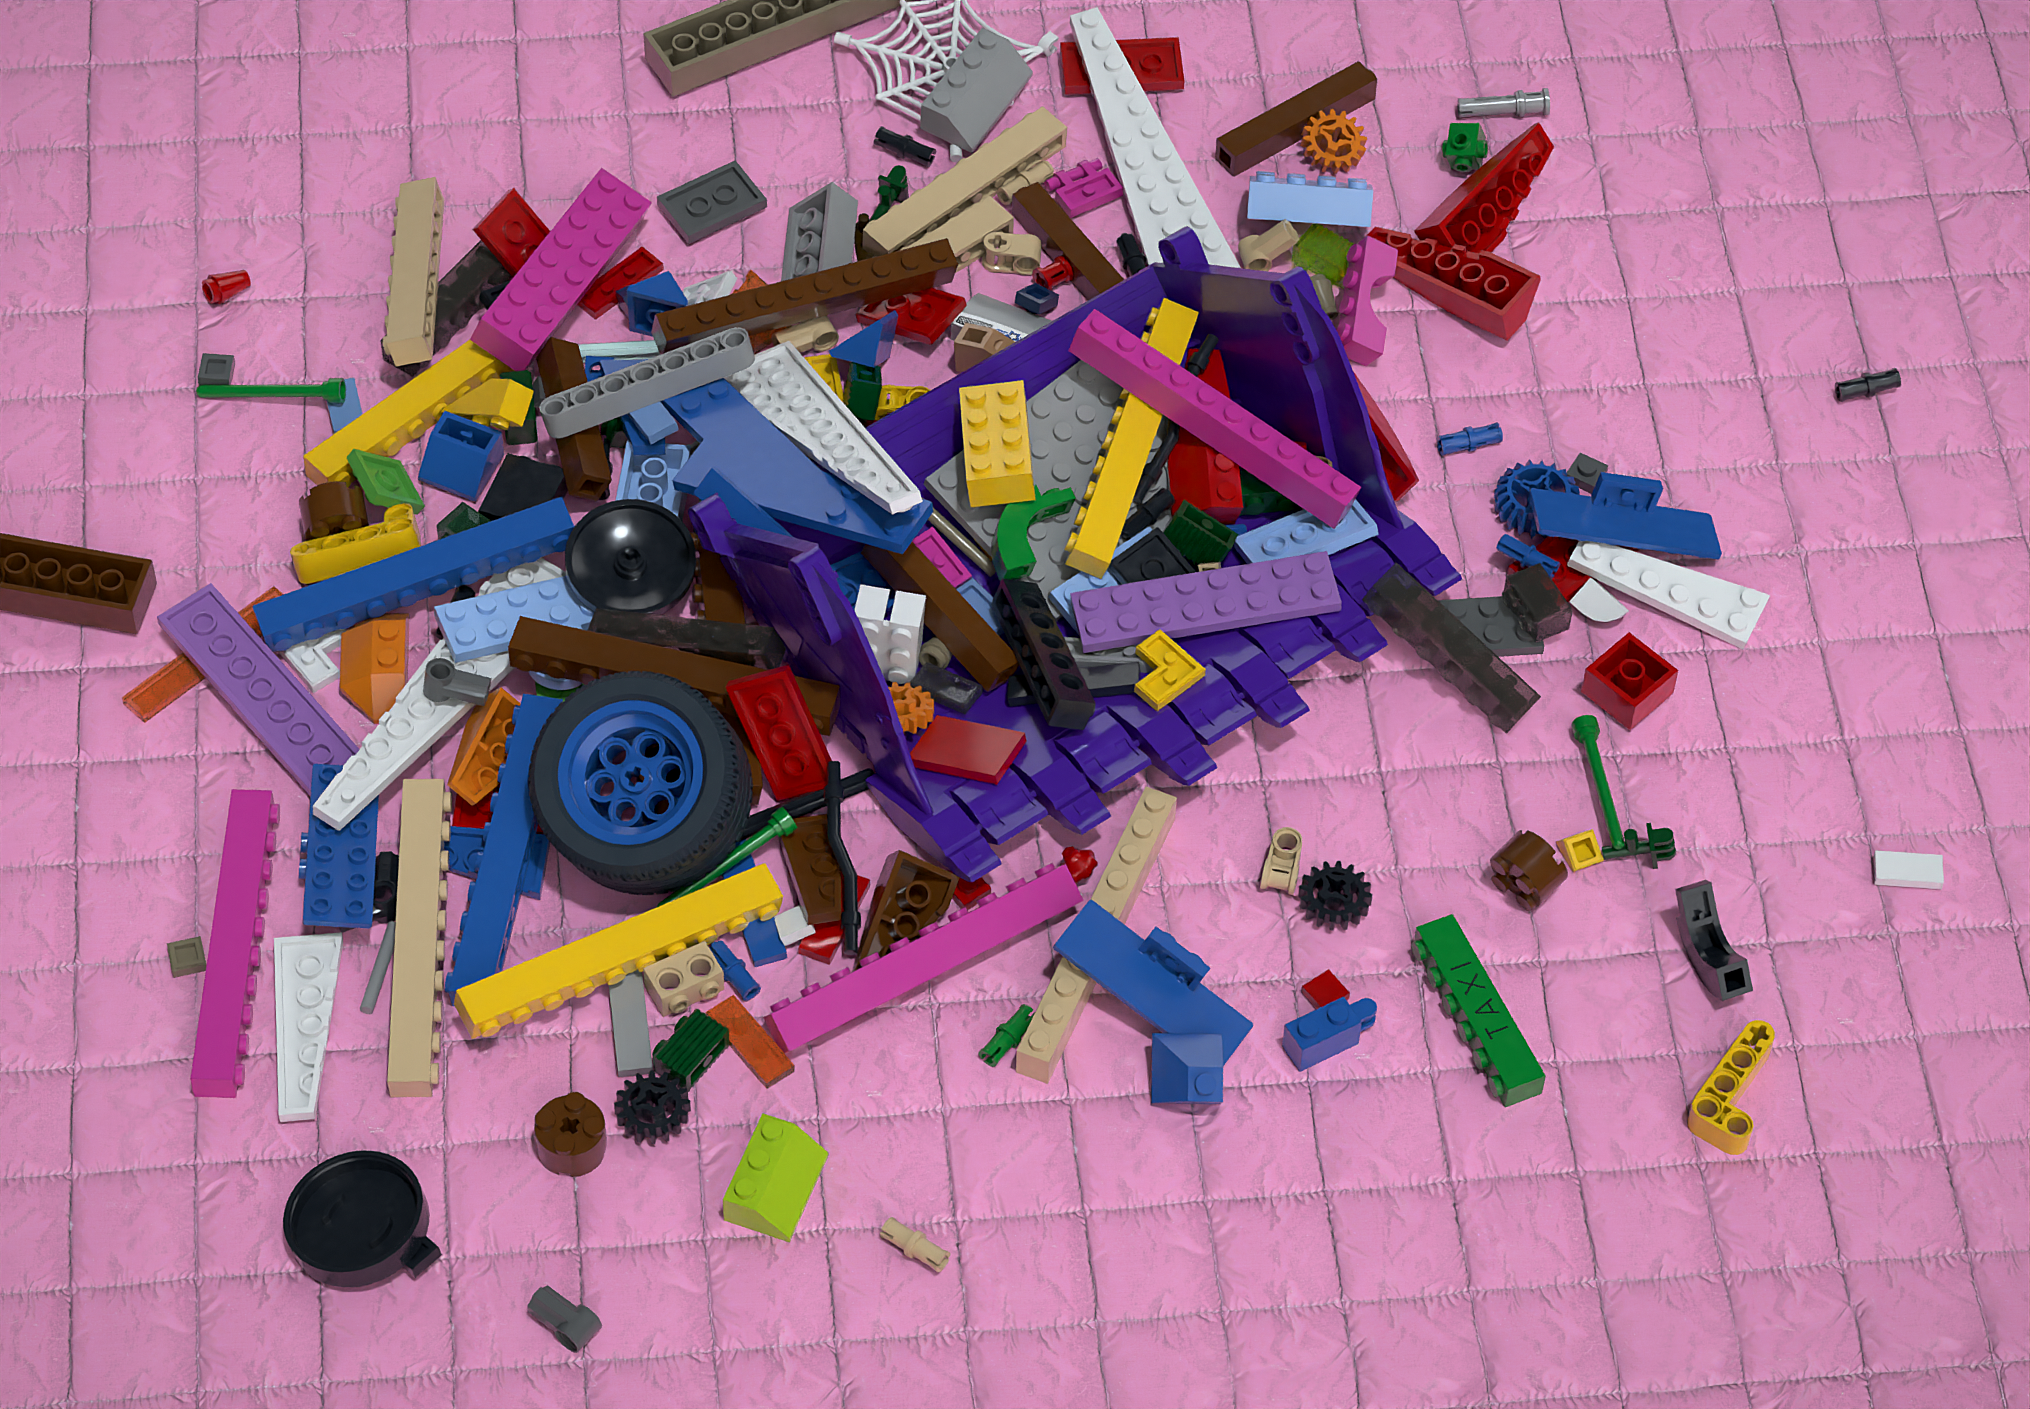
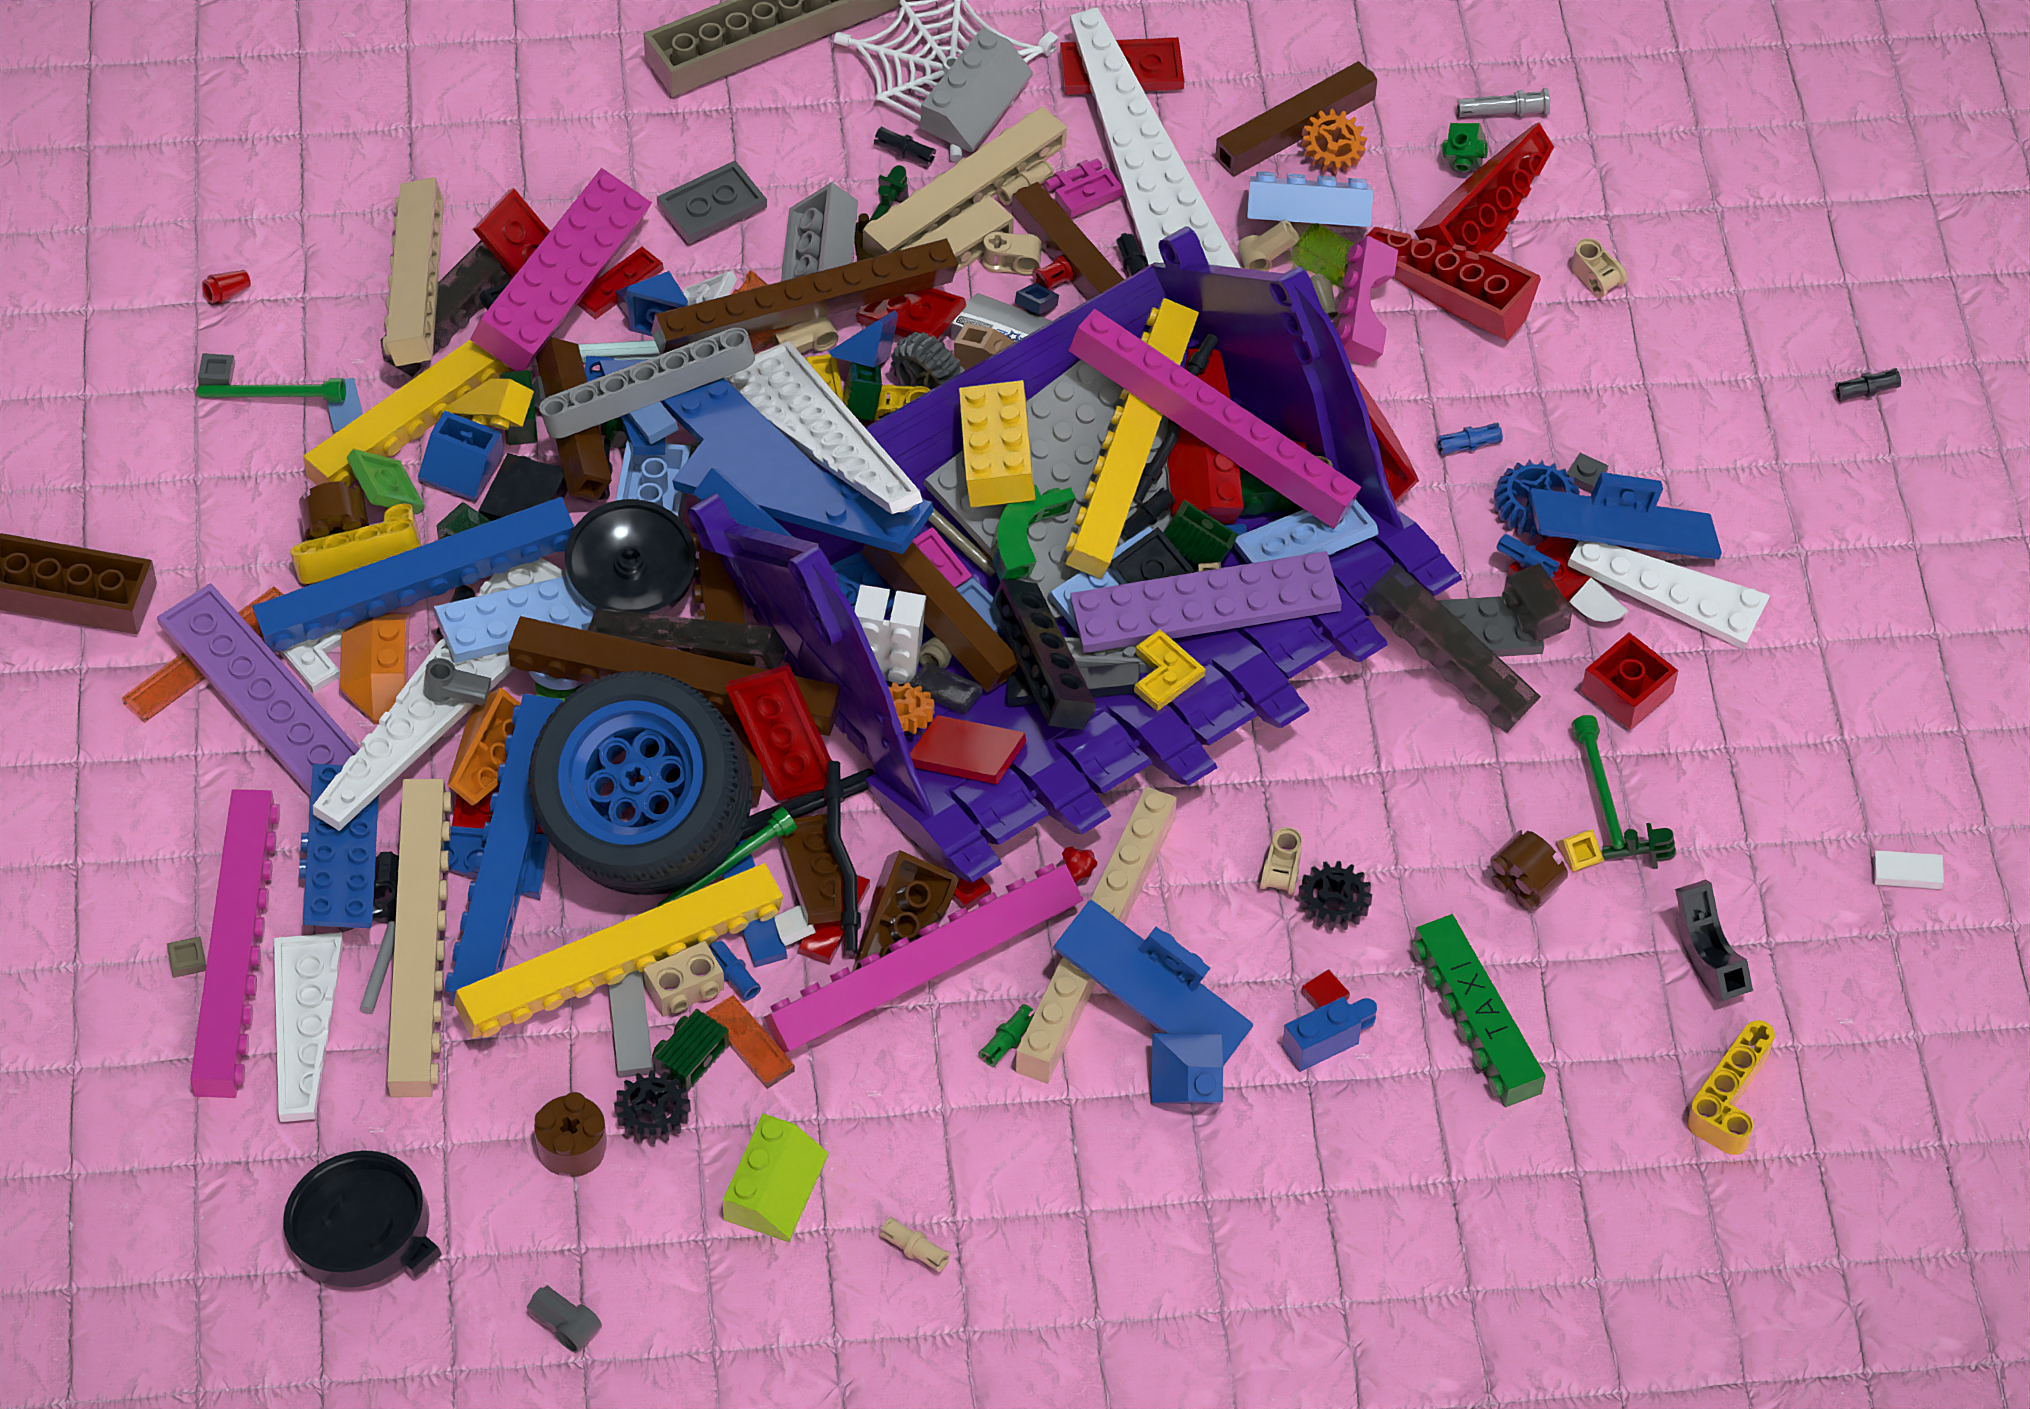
(924, 361): none -> dark grey gear
(1597, 267): none -> tan piece

